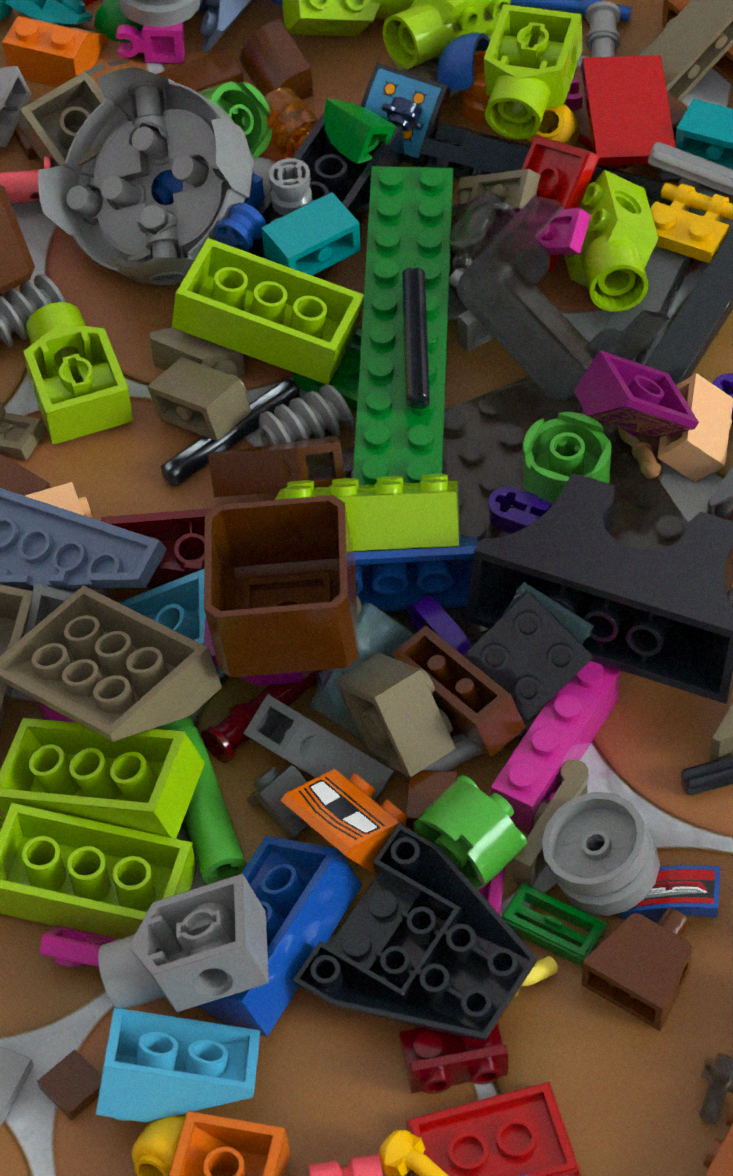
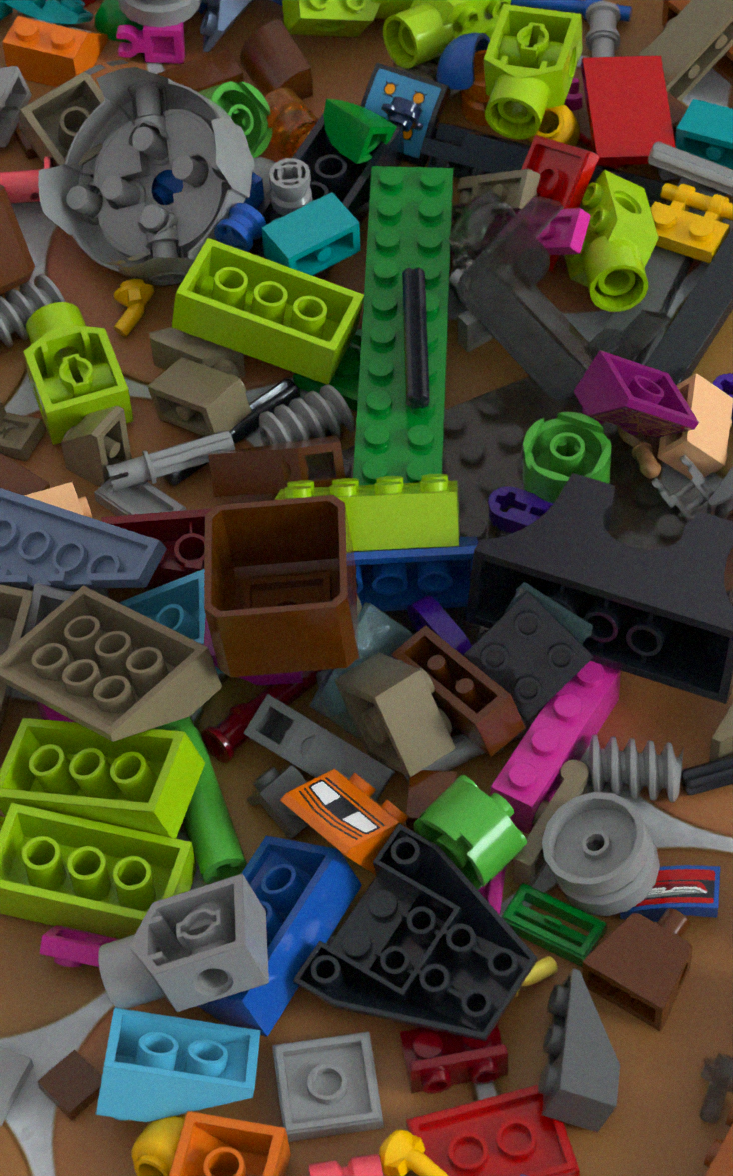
(97, 442): none -> dark tan slope
(134, 296): none -> yellow plate
(135, 499): none -> light grey tile
(168, 460): none -> light grey axle
(327, 1086): none -> light grey tile
(582, 1065): none -> dark grey slope
(634, 768): none -> light grey piece
(674, 499): none -> light grey piece

